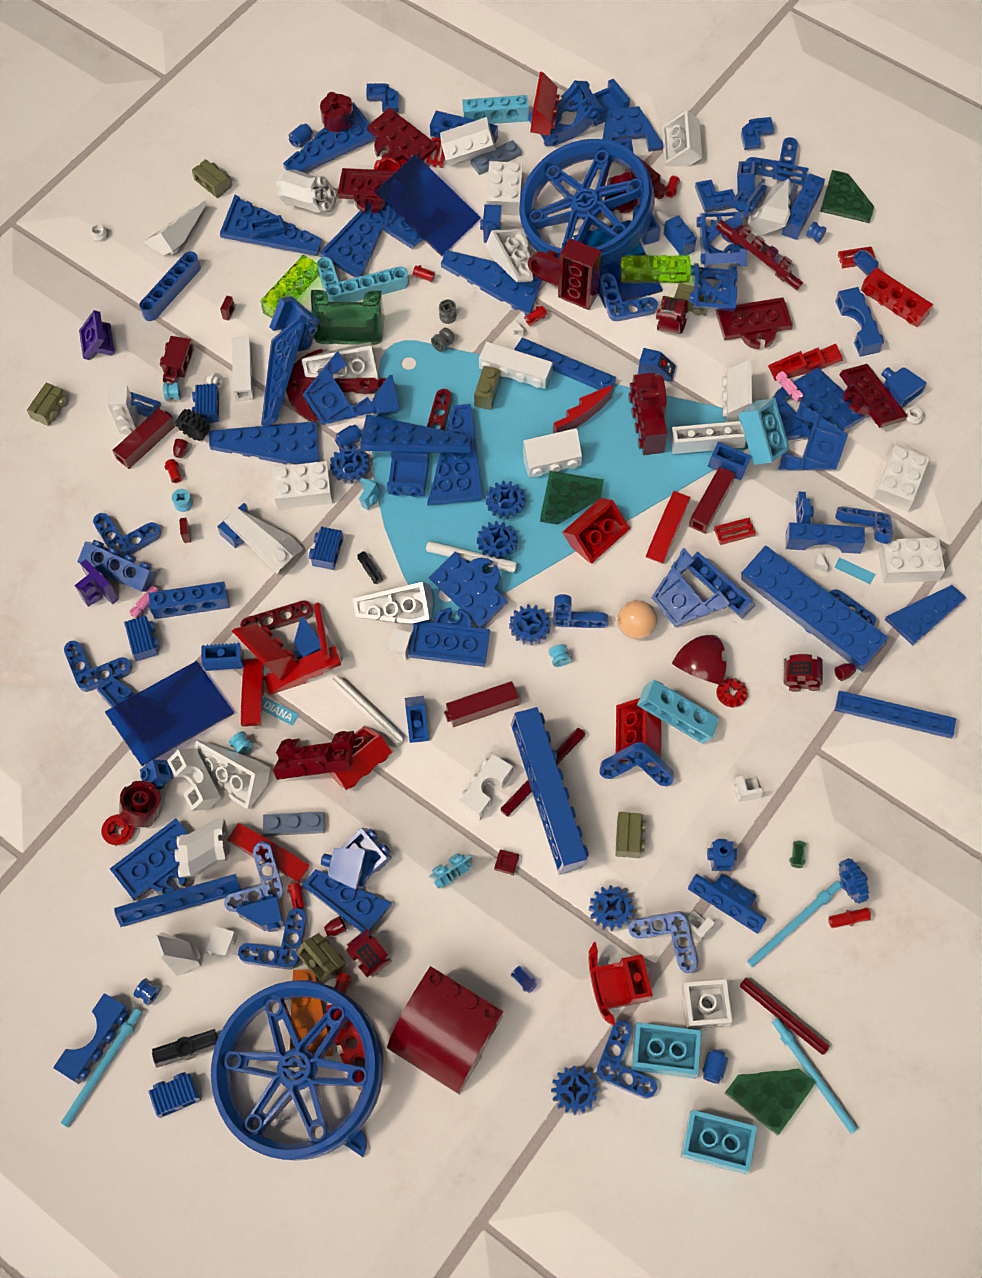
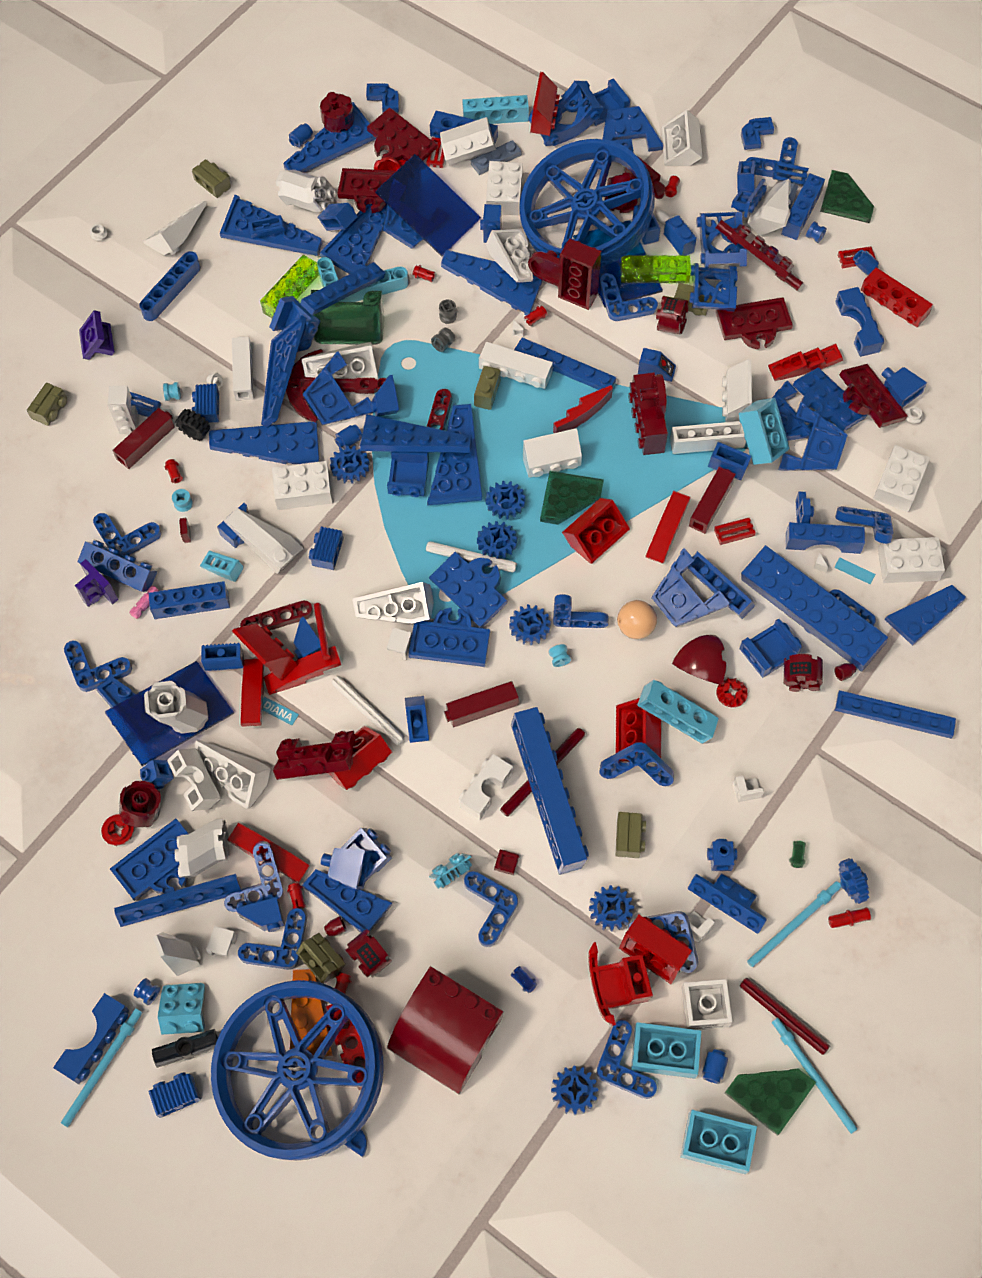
(141, 638): blue brick -> none
(176, 358): dark red brick -> none
(176, 707): none -> white brick
(180, 448): dark red hose -> none
(181, 1008): none -> medium azure bracket
(227, 308): dark red tile -> none
(231, 572): none -> medium azure slope
(241, 743): medium azure wheel -> none
(293, 823): sand blue plate -> none
(337, 216): none -> blue brick
(342, 288): none -> blue plate
(369, 494): medium azure bracket -> none
(369, 567): black axle -> none
(499, 907): none -> blue beam
(659, 949): none -> red slope
(711, 199): blue plate -> none
(770, 647): none -> blue panel
(789, 386): bright pink axle -> none

